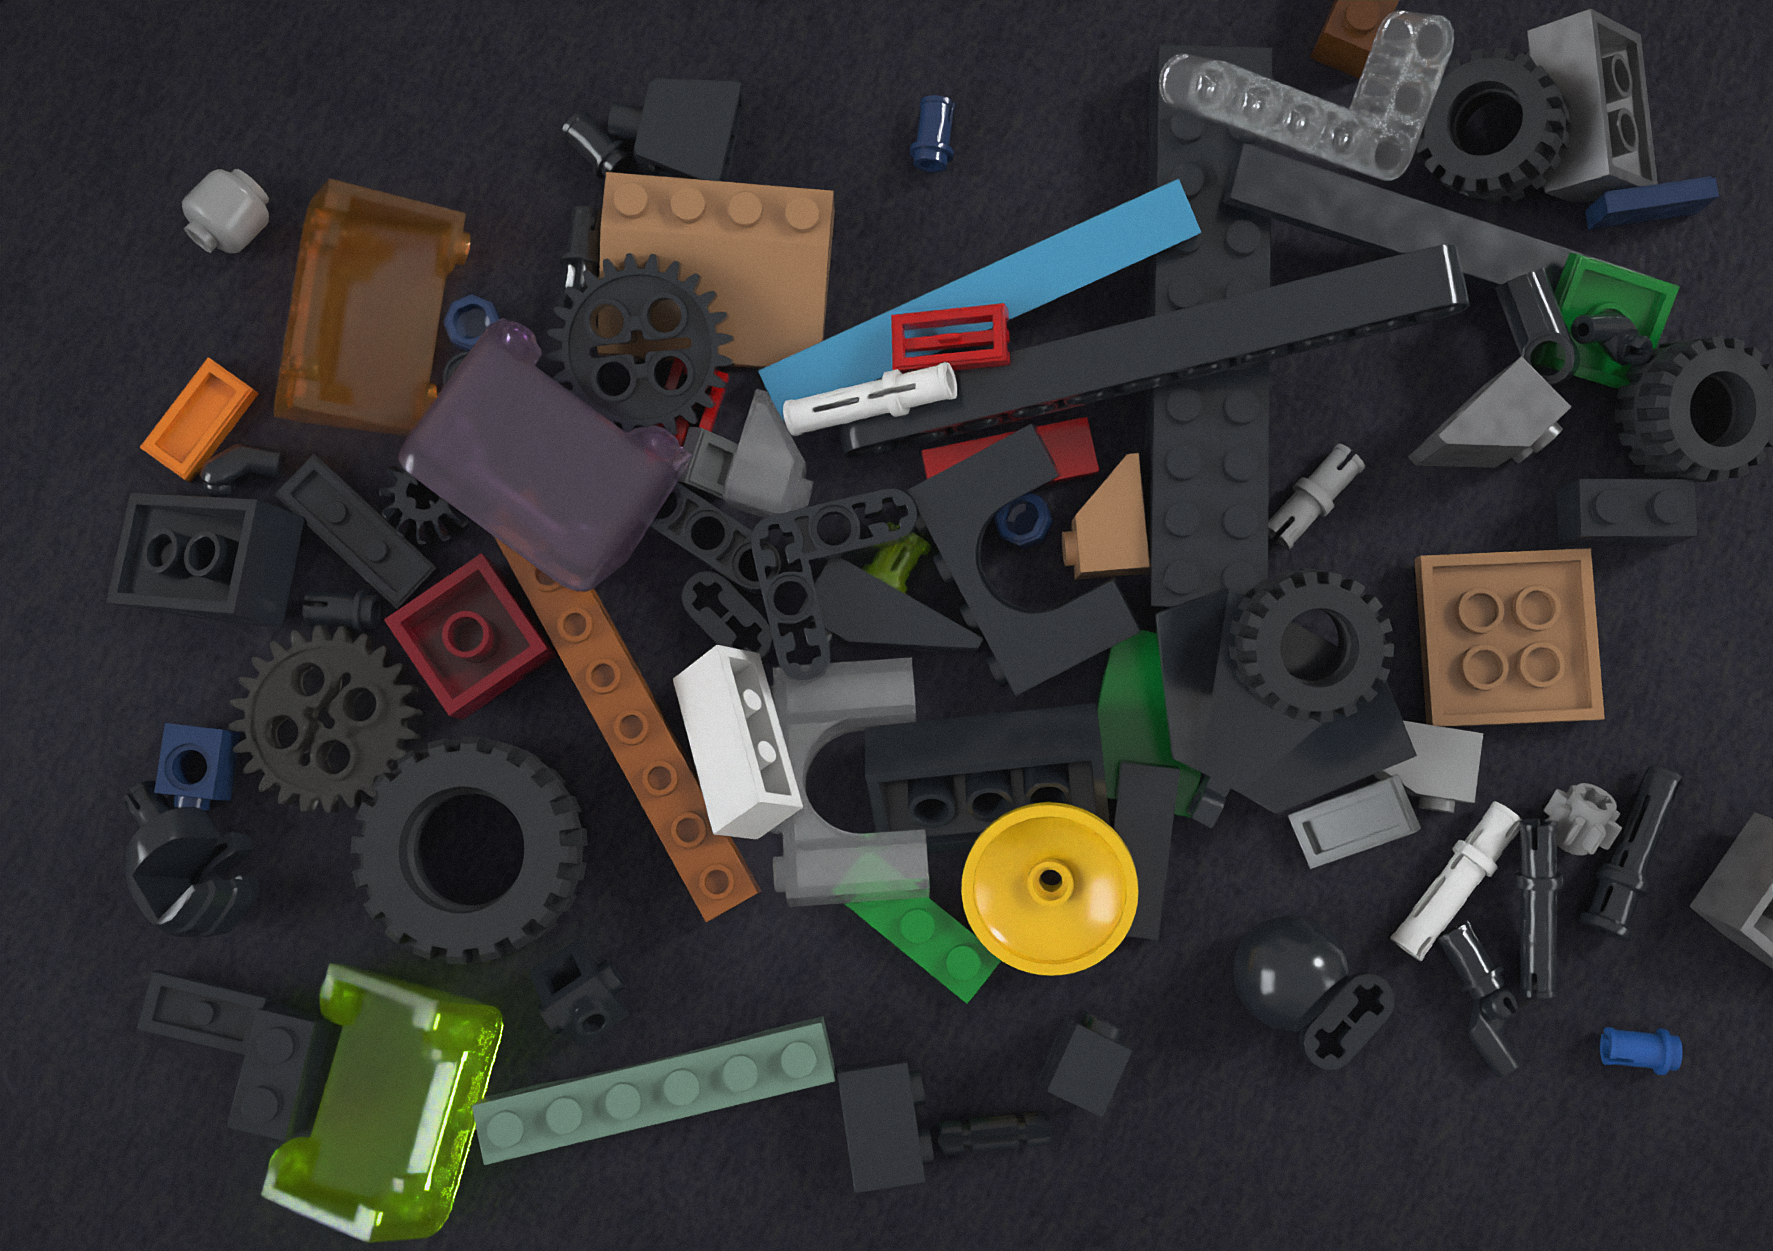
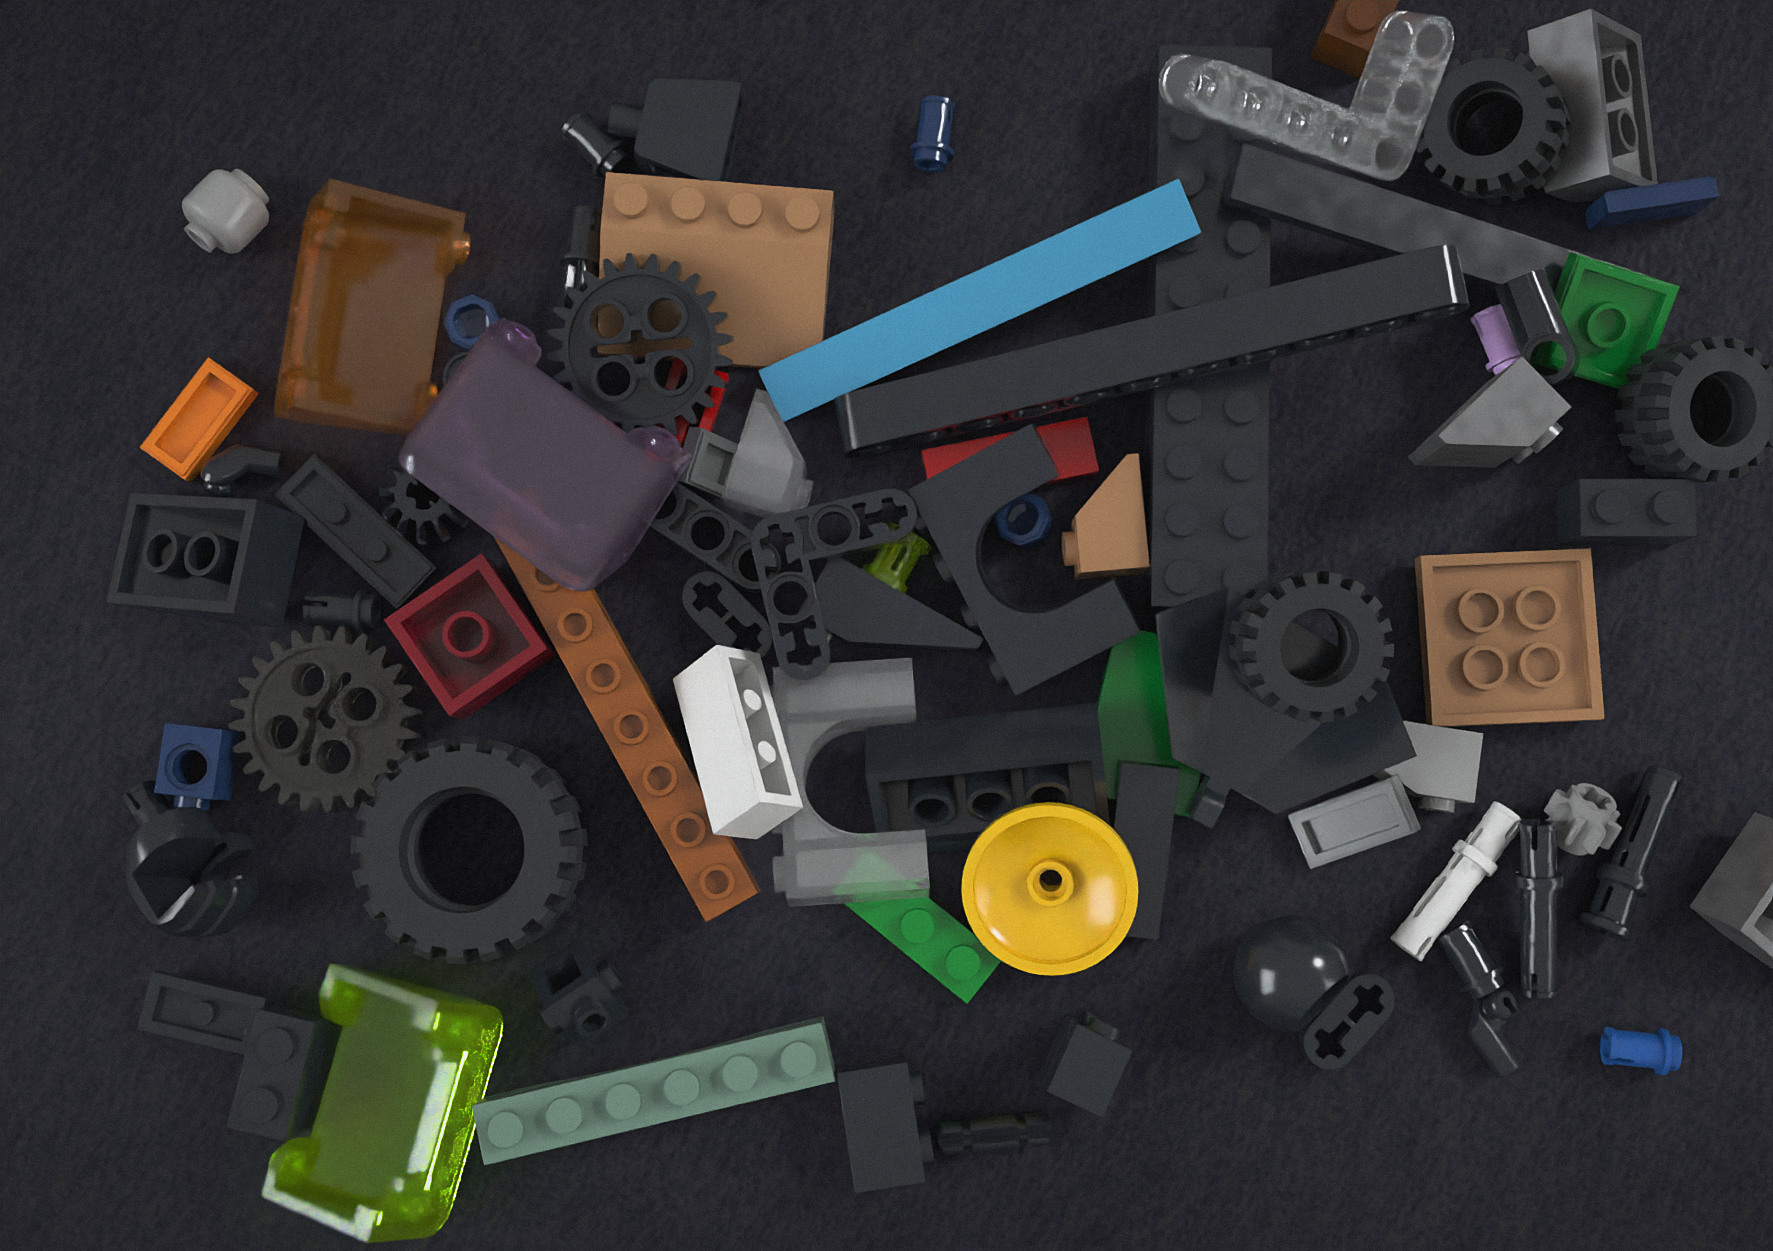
(926, 384): white pin -> none
(951, 317): red tile -> none
(1314, 496): light grey pin -> none
(1496, 338): none -> lavender pin
(1615, 336): black arm -> none

